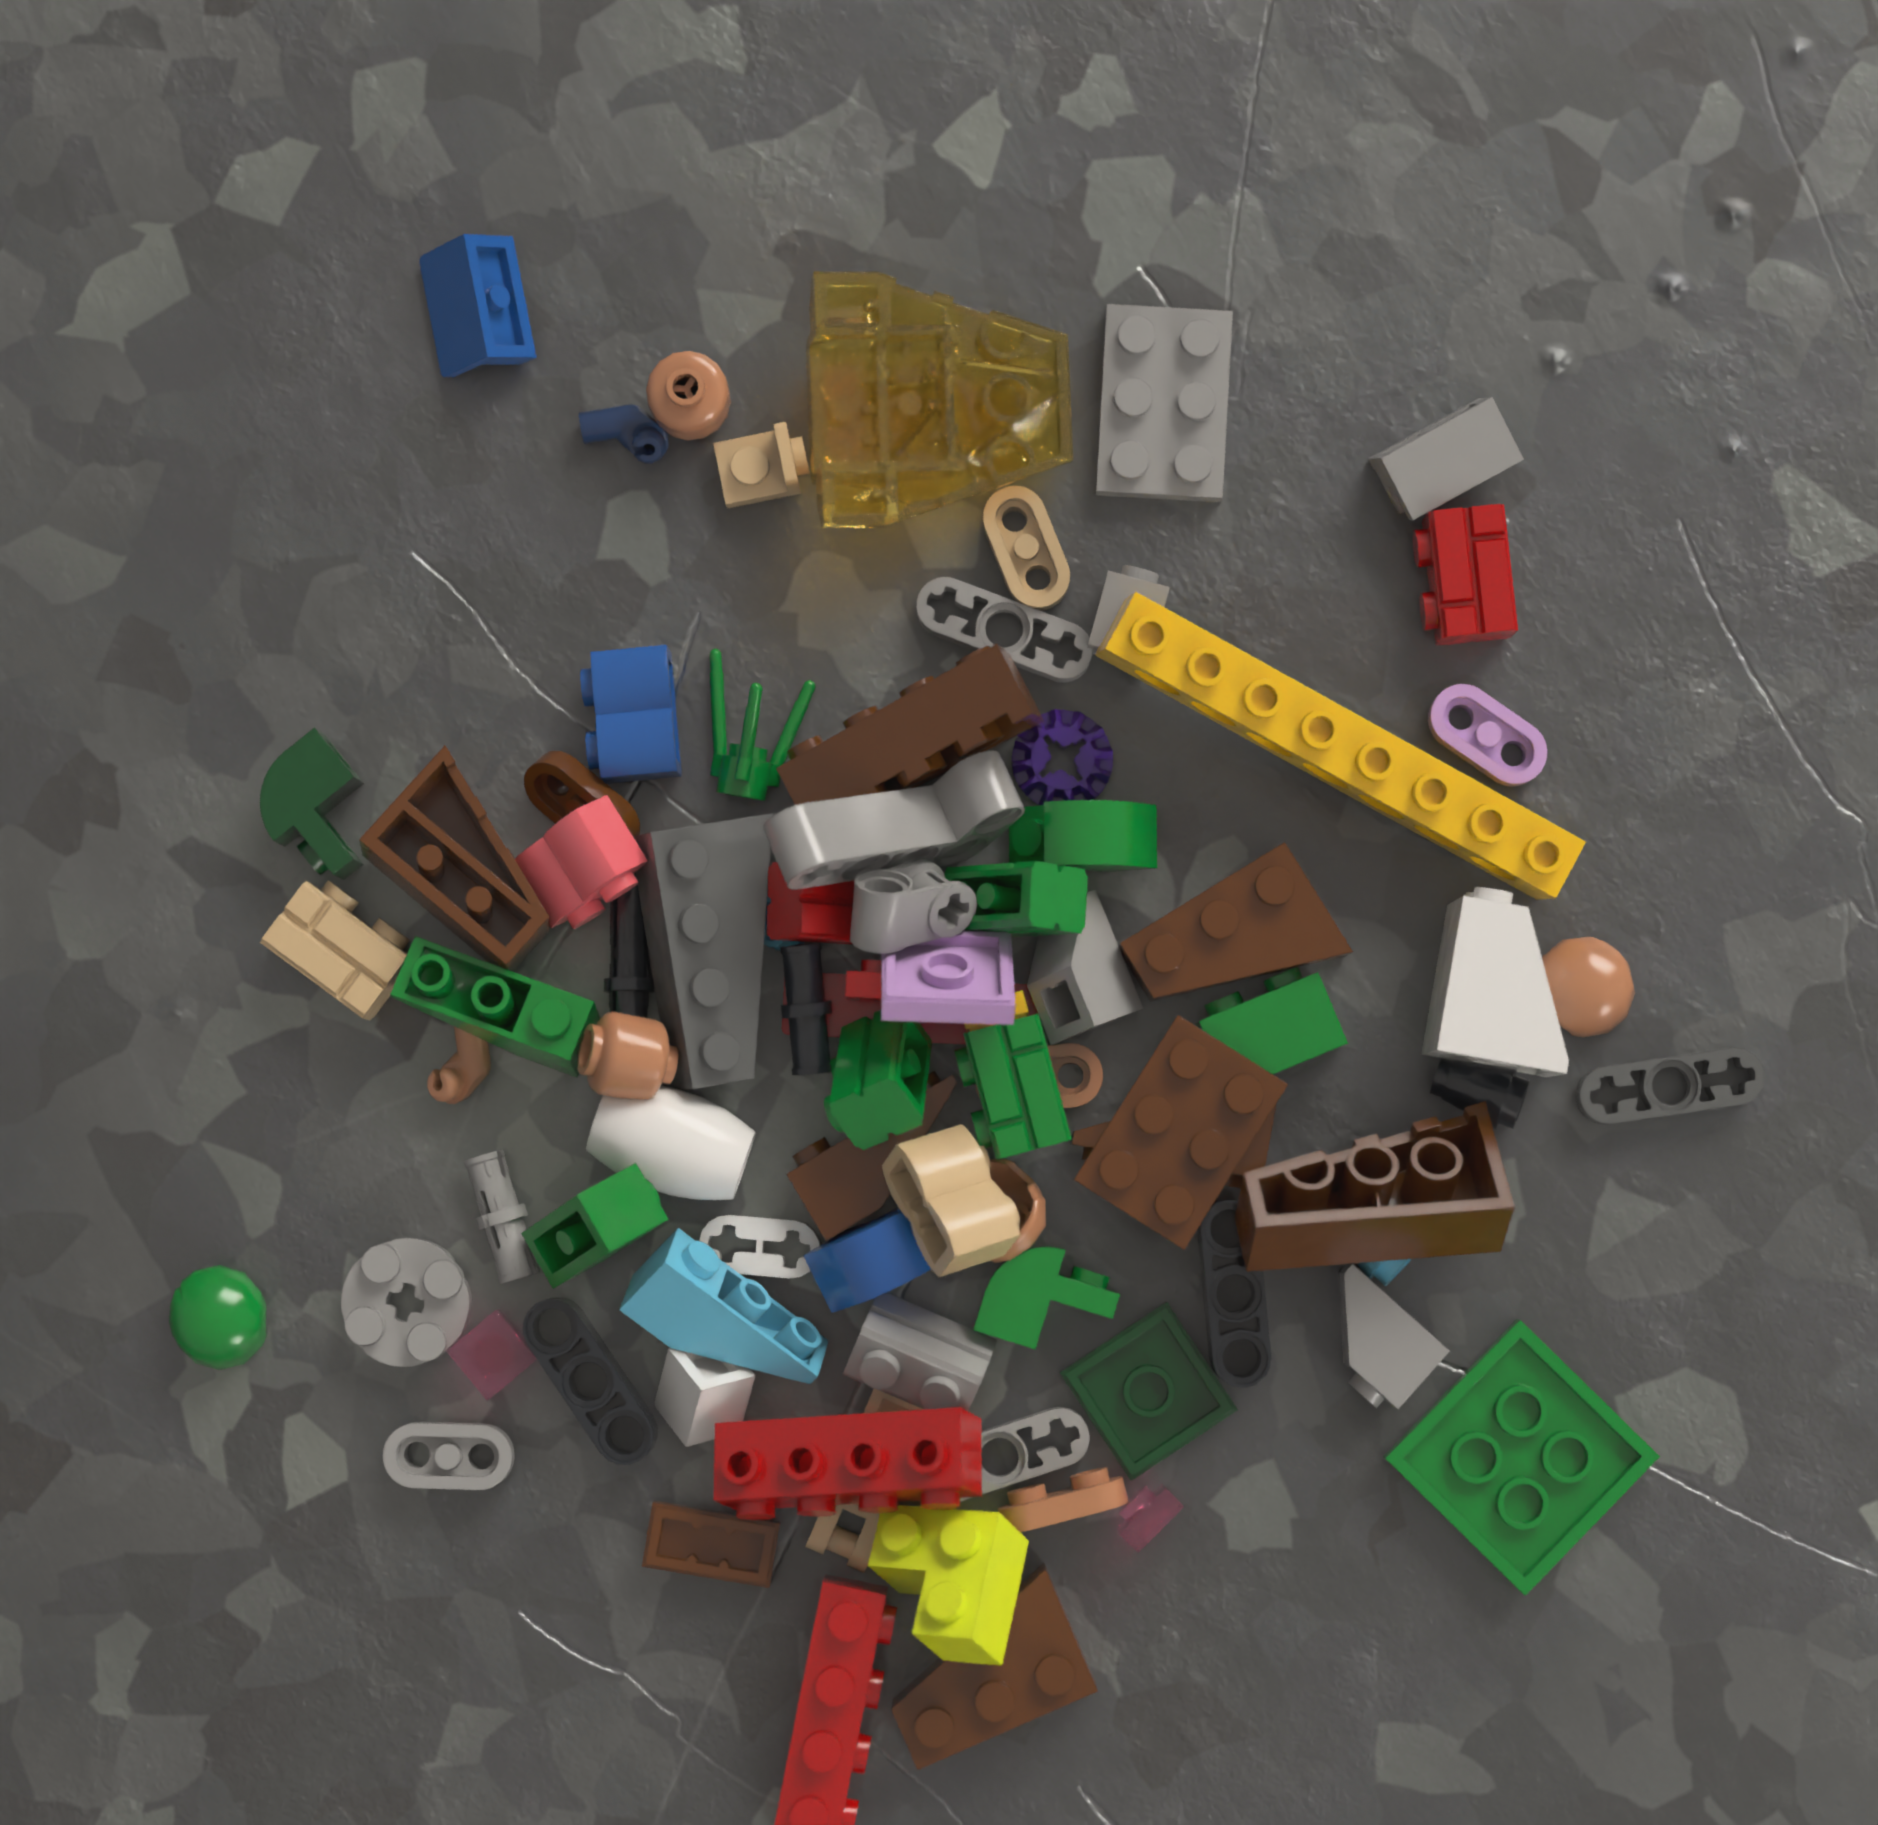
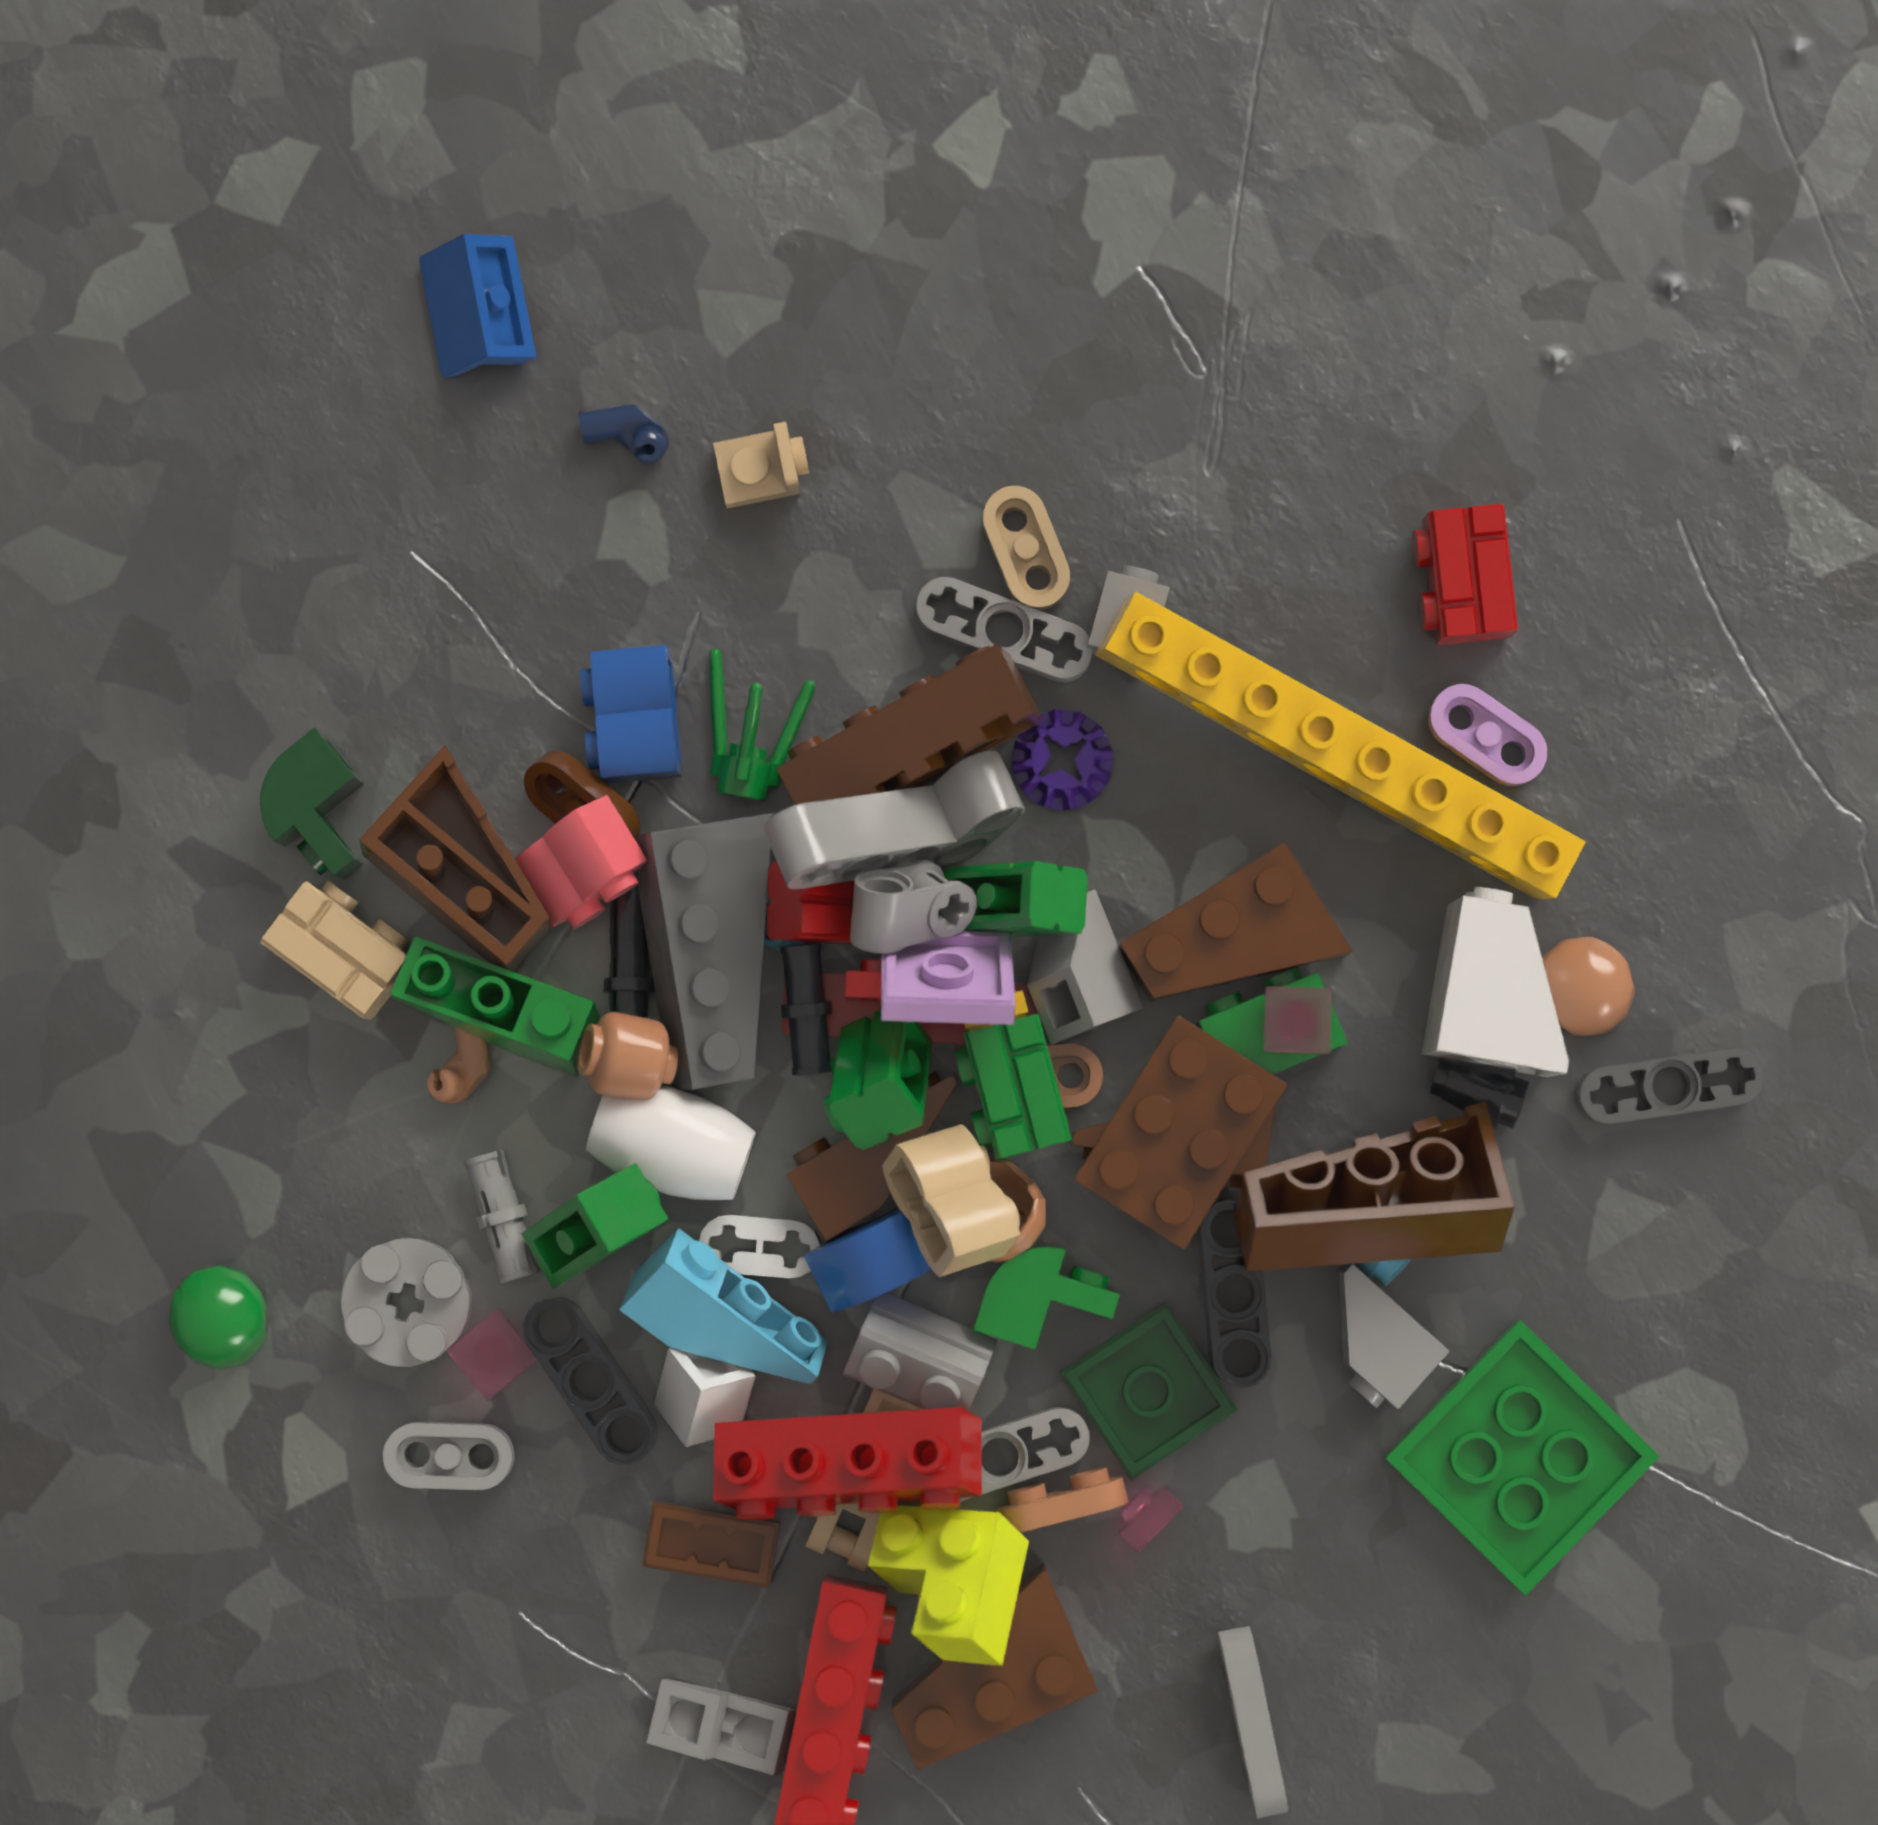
(697, 414): nougat head -> none
(721, 1726): none -> light grey slope
(925, 400): clear yellow wedge -> none
(1087, 835): green brick -> none
(1164, 403): light grey plate -> none
(1253, 1722): none -> light grey beam
(1297, 1020): none -> plate
(1446, 458): light grey hinge -> none

